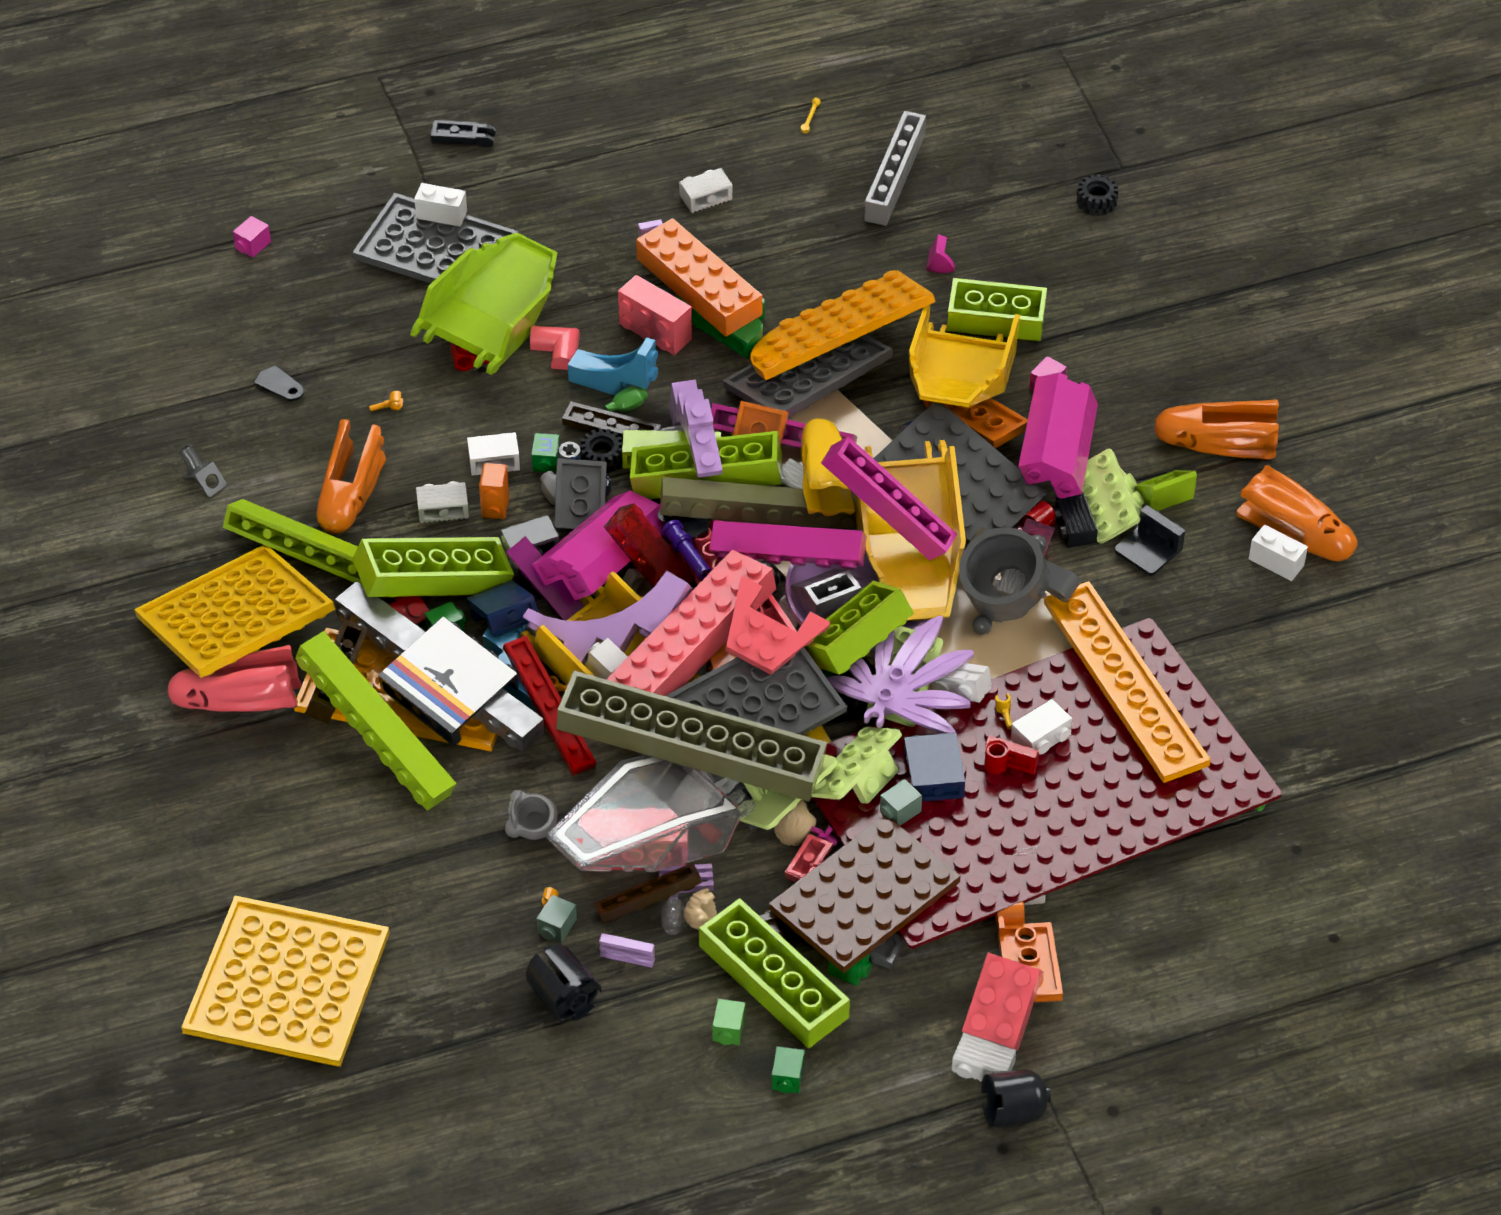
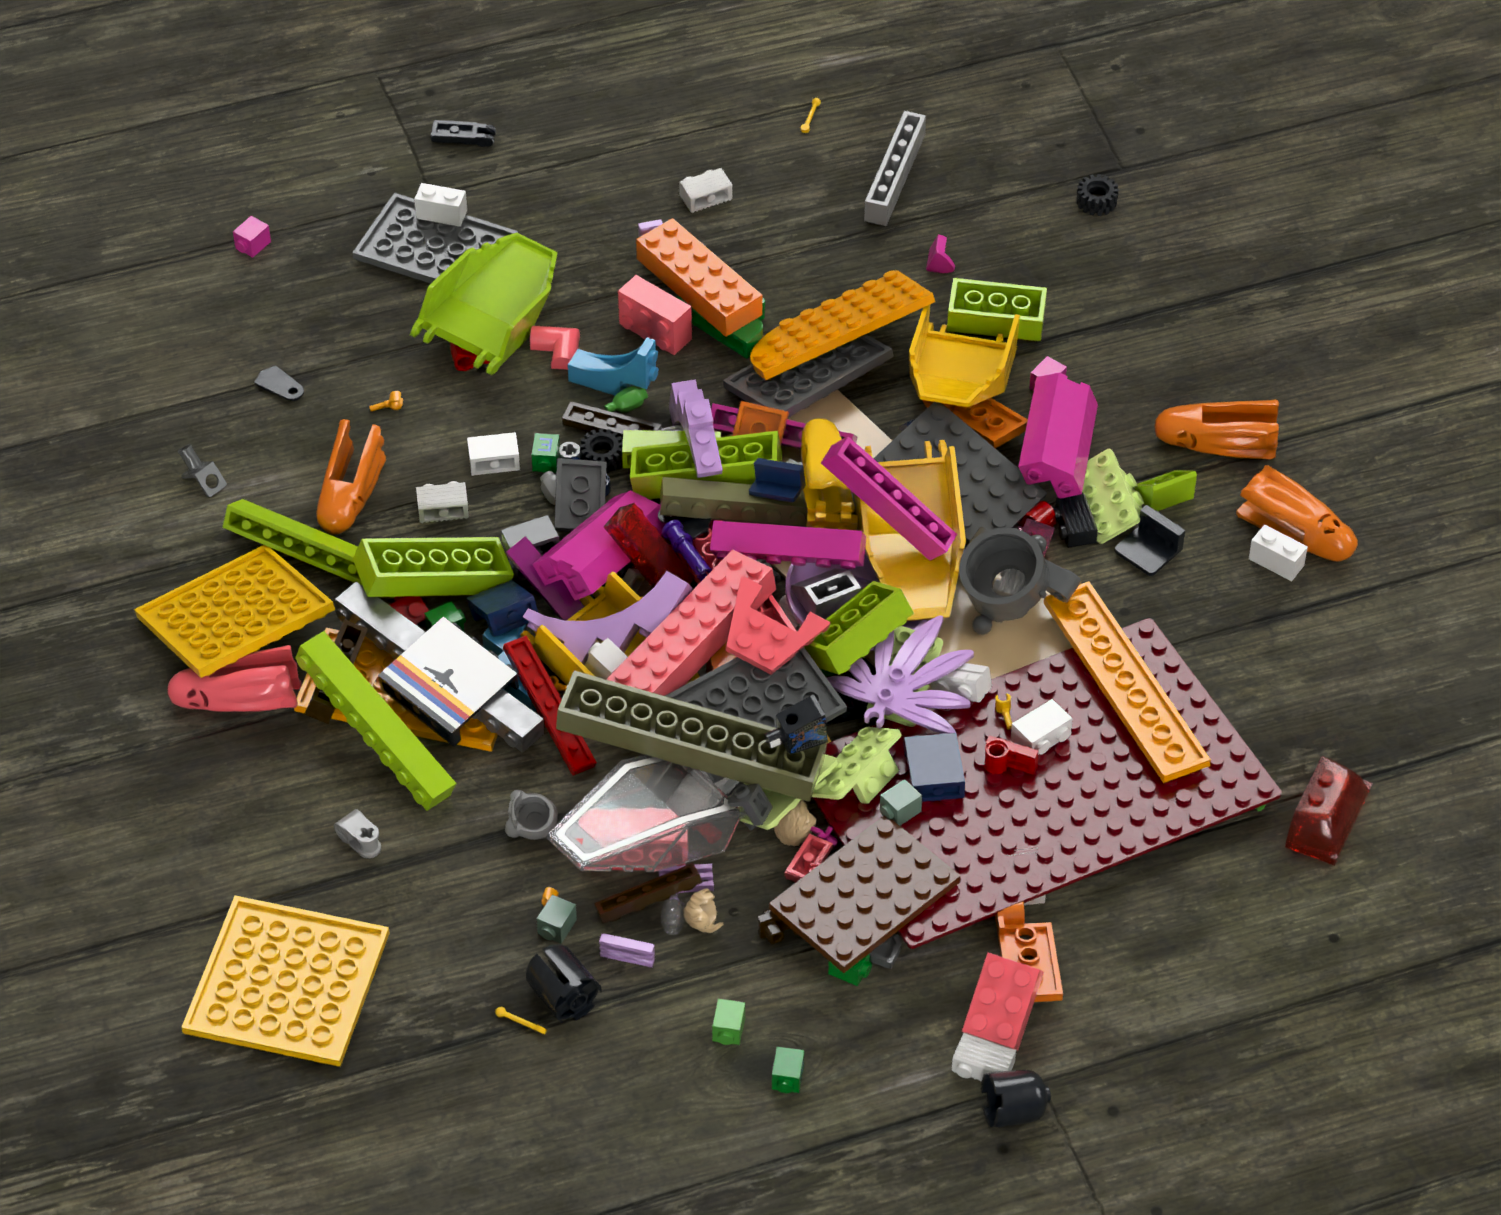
(359, 834): none -> light grey piece
(494, 491): orange brick -> none
(501, 1012): none -> yellow hinge
(753, 802): none -> dark grey bracket
(774, 973): lime brick -> none
(777, 480): none -> dark blue panel
(799, 727): none -> black torso
(832, 521): none -> yellow plate
(1327, 811): none -> clear red windscreen

